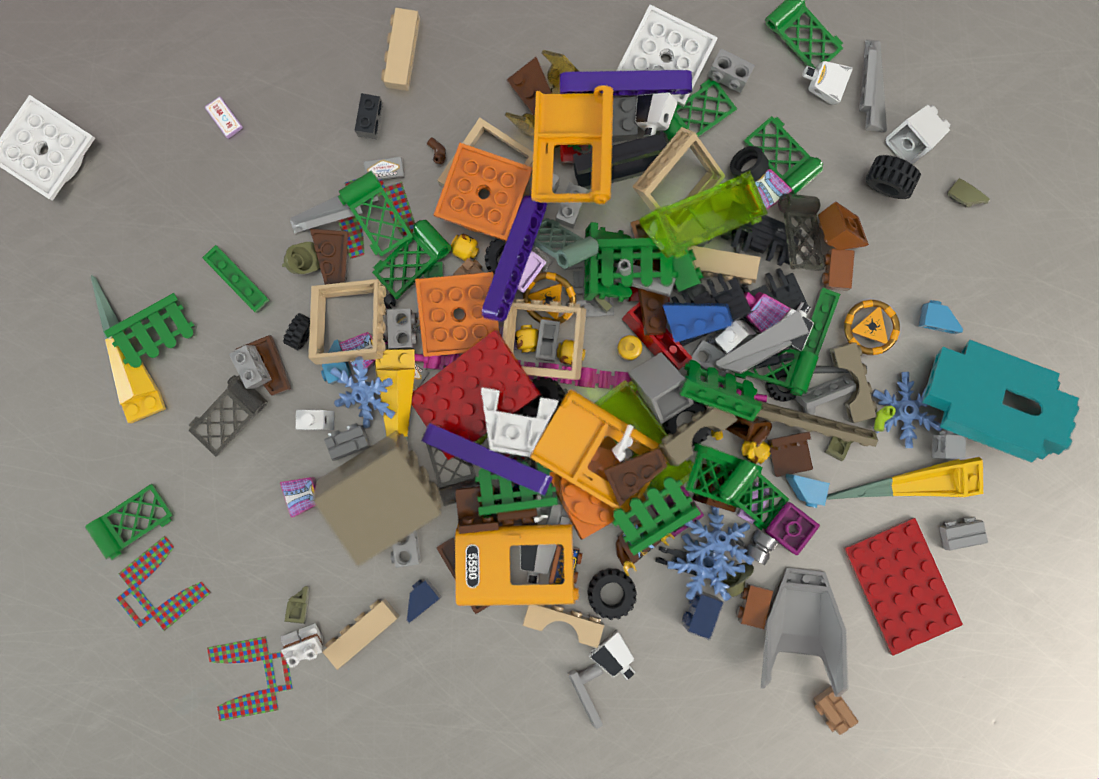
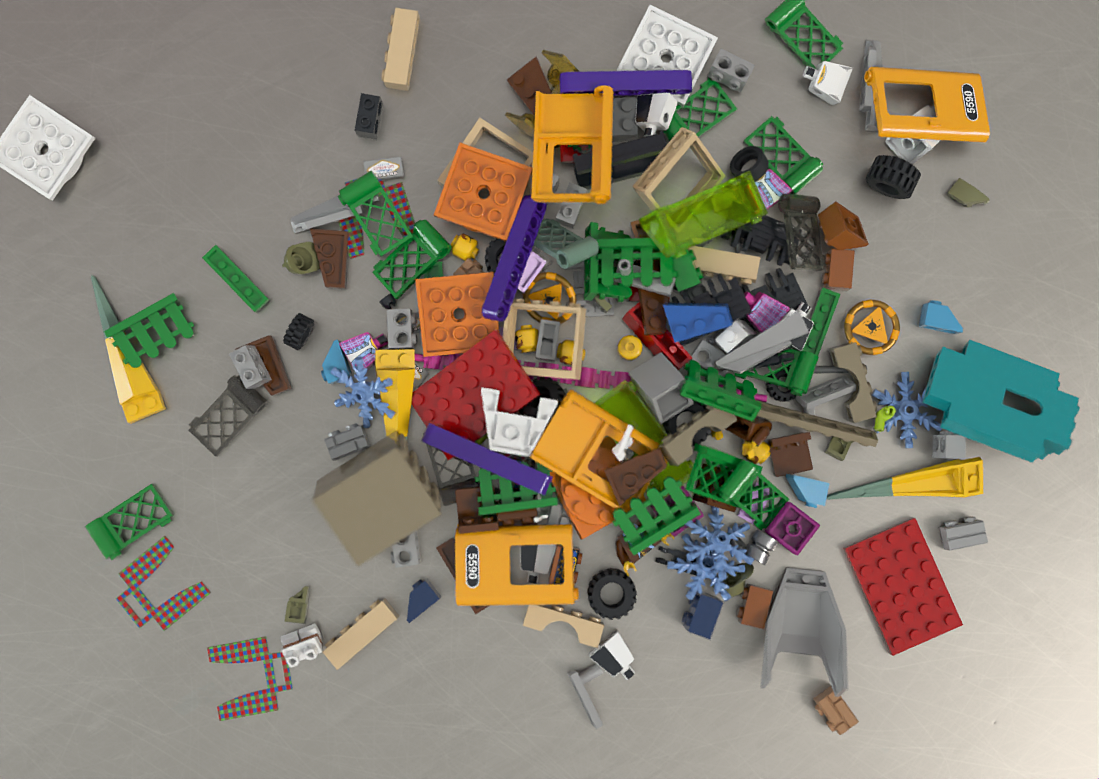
(223, 117): white tile -> none
(299, 495): torso -> none
(314, 420): white torso -> none
(317, 320): tan window -> none
(439, 151): reddish brown arm -> none
(957, 103): none -> light orange piece

